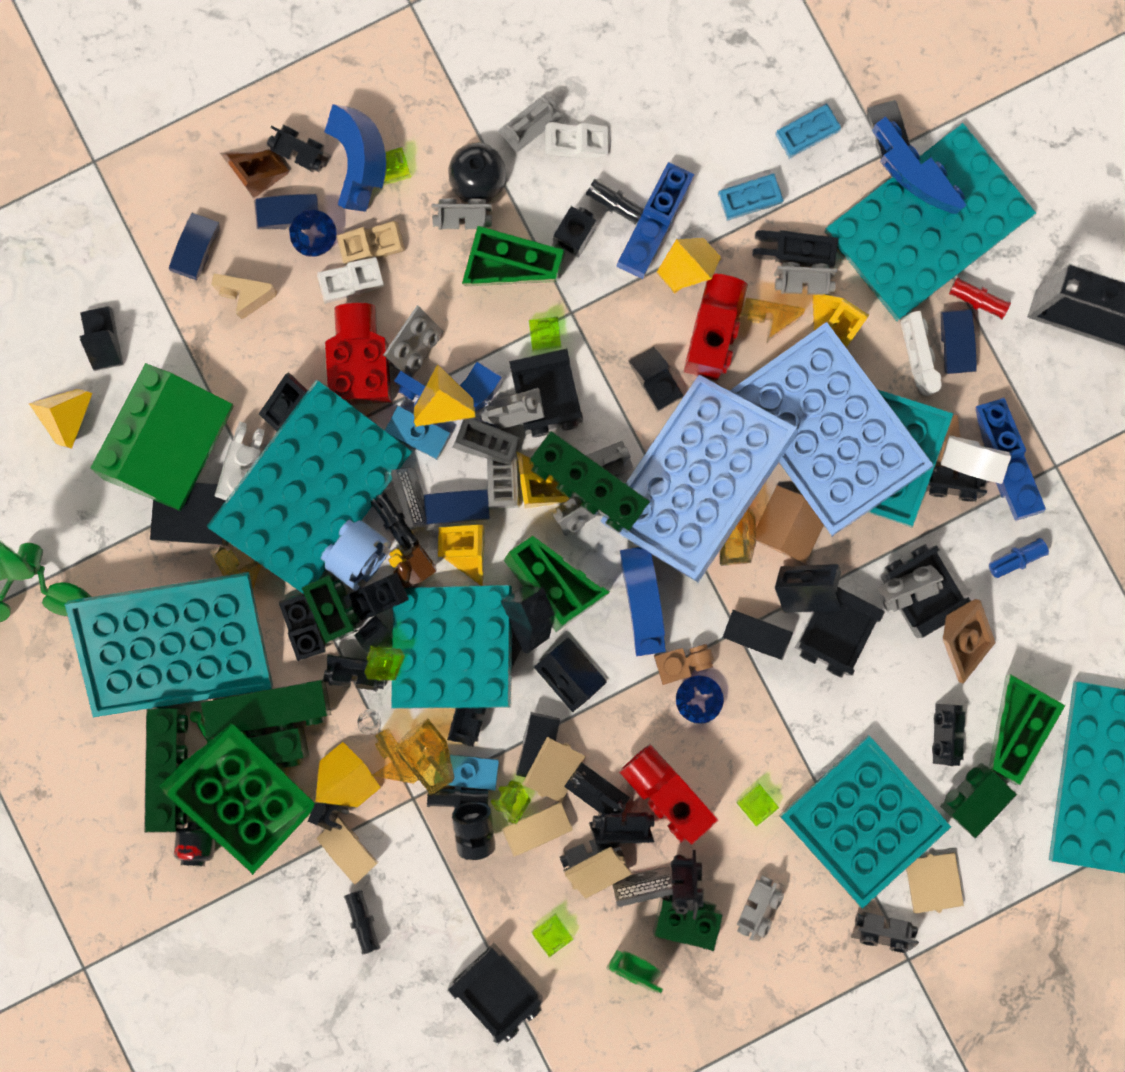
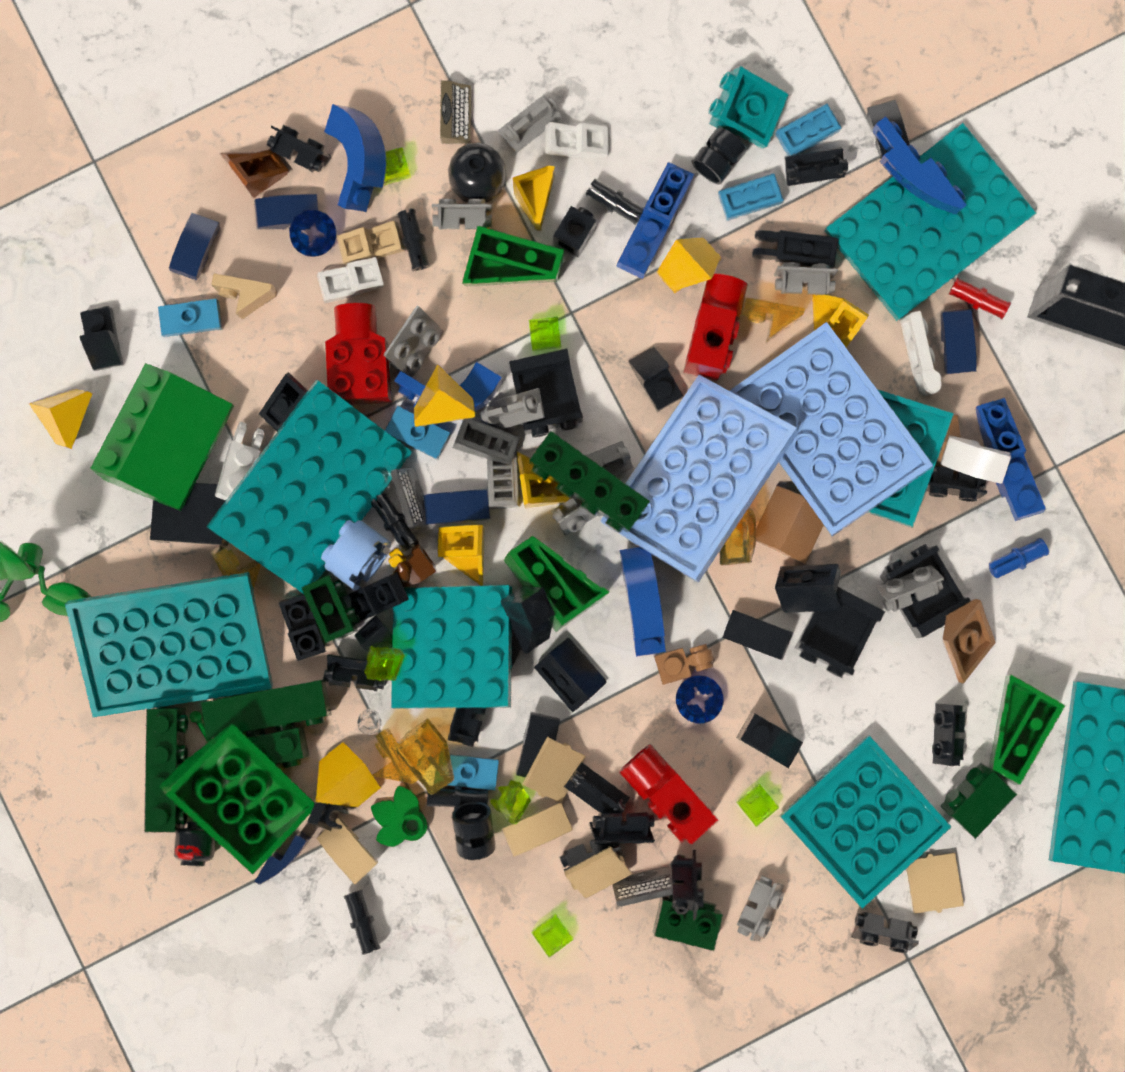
(189, 317): none -> dark azure plate
(277, 862): none -> dark blue slope
(394, 818): none -> green plate
(413, 239): none -> black pin
(455, 113): none -> slope
(497, 994): black panel -> none
(533, 193): none -> yellow slope
(635, 970): green hat -> none
(722, 151): none -> black wheel
(748, 106): none -> teal plate
(769, 739): none -> black slope
(815, 166): none -> black hinge

